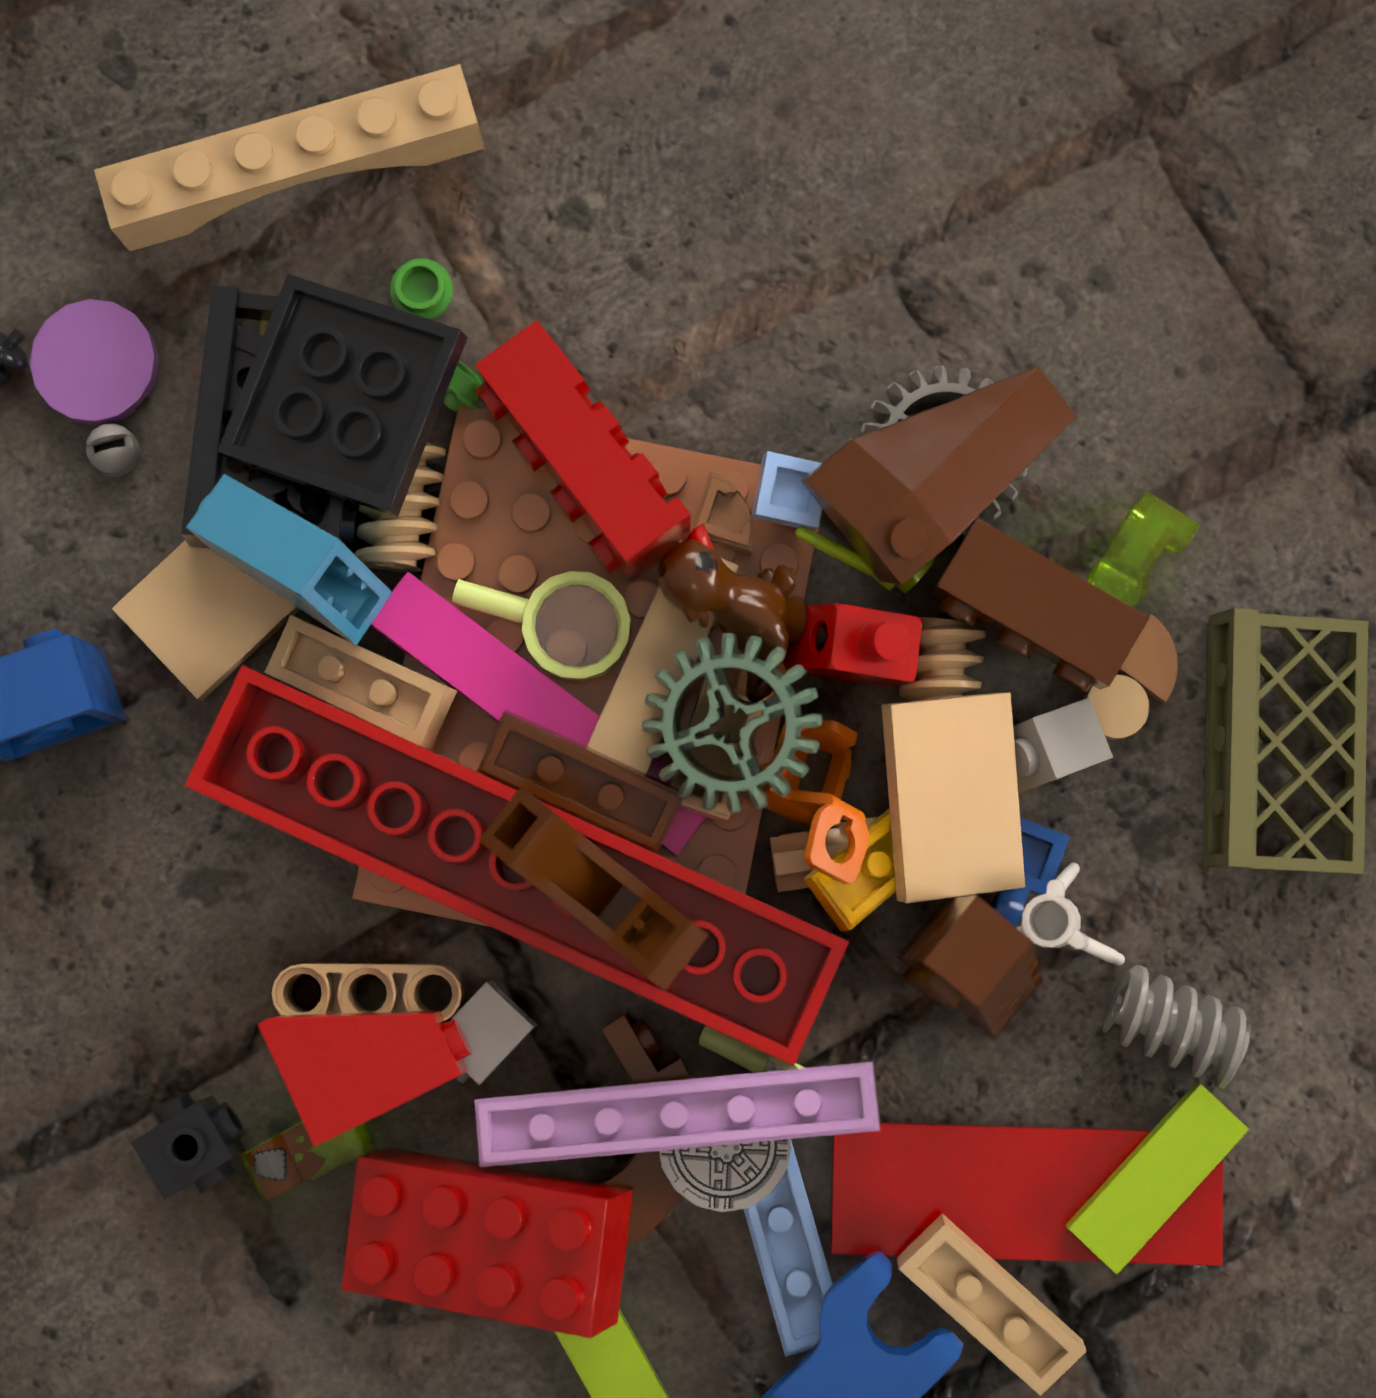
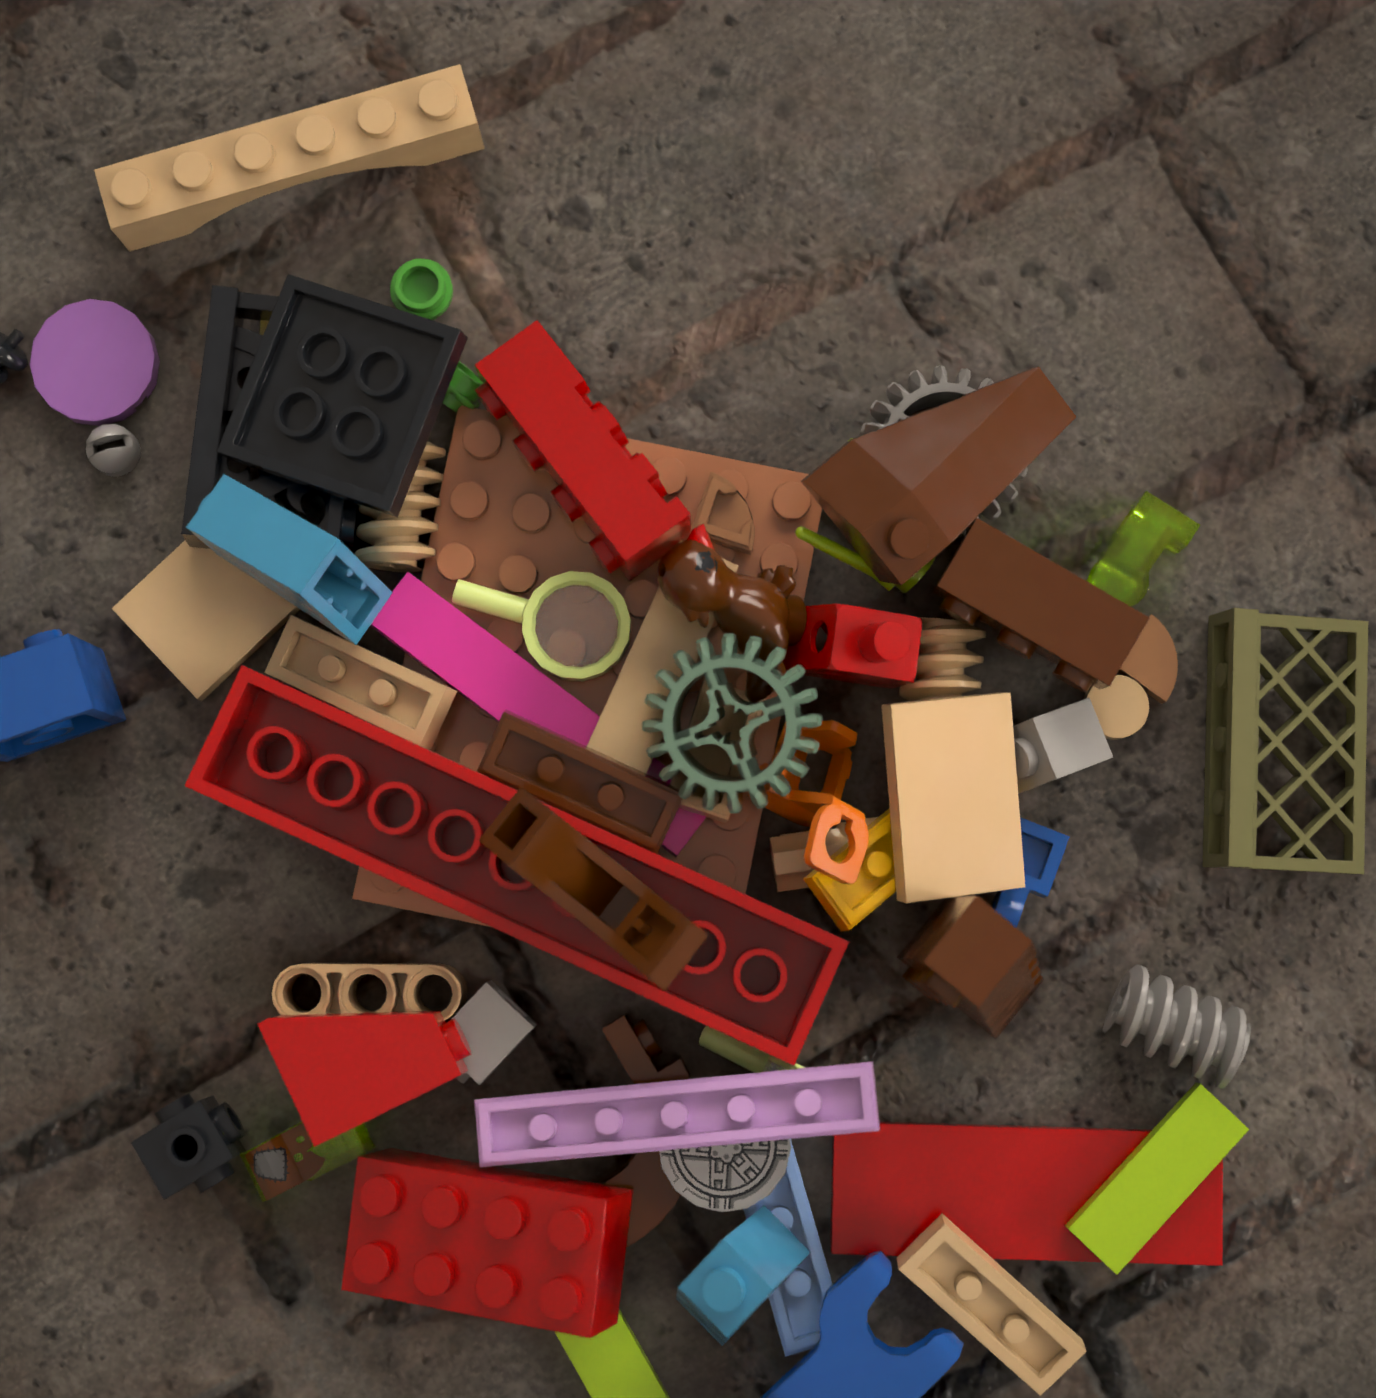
(740, 1274): none -> dark azure slope
(781, 494): light blue tile -> none
(1055, 921): white plant -> none

